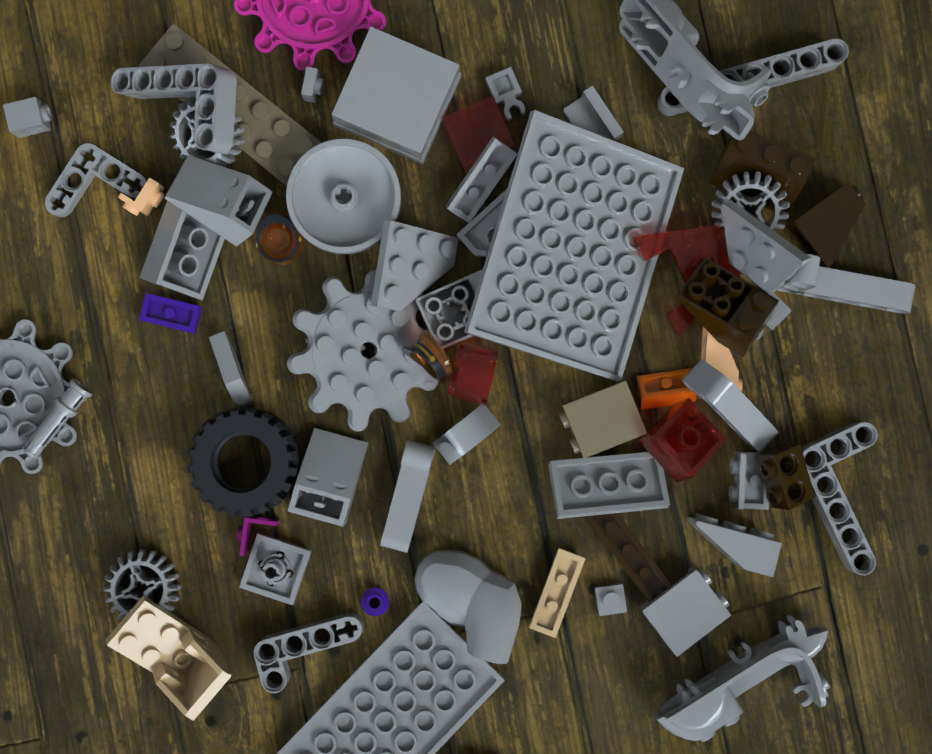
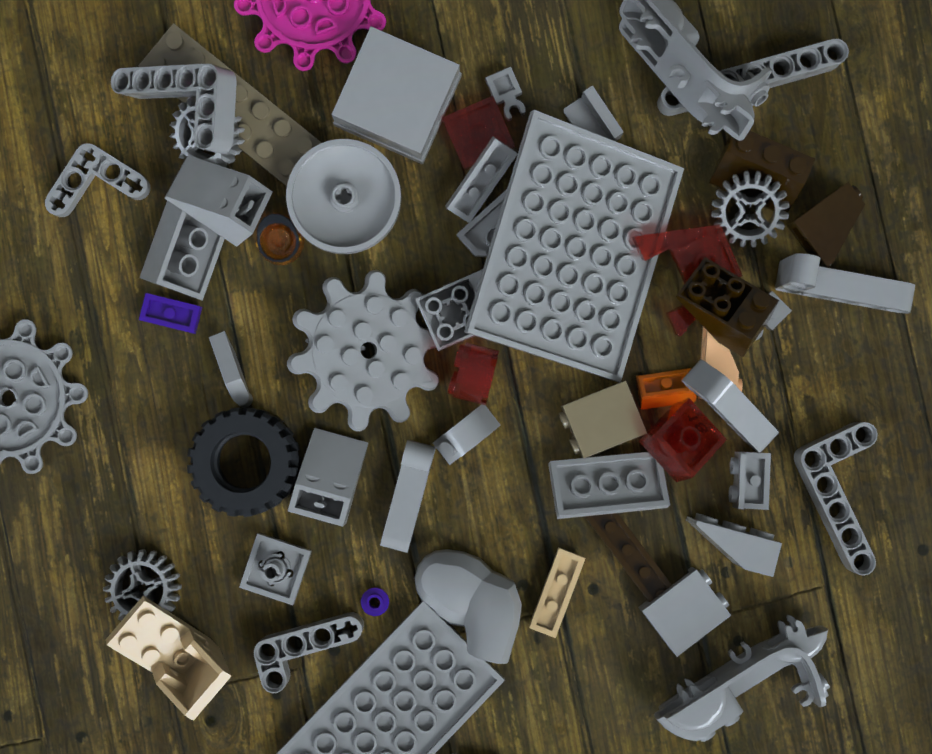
(27, 117): light grey brick -> none
(64, 408): light grey pin -> none
(148, 198): light nougat bracket -> none
(244, 531): magenta bracket -> none
(312, 85): light grey plate -> none
(409, 263): light grey plate -> none
(430, 356): piece -> none
(610, 599): light grey plate -> none
(759, 250): light grey wing -> none
(785, 476): dark brown brick -> none

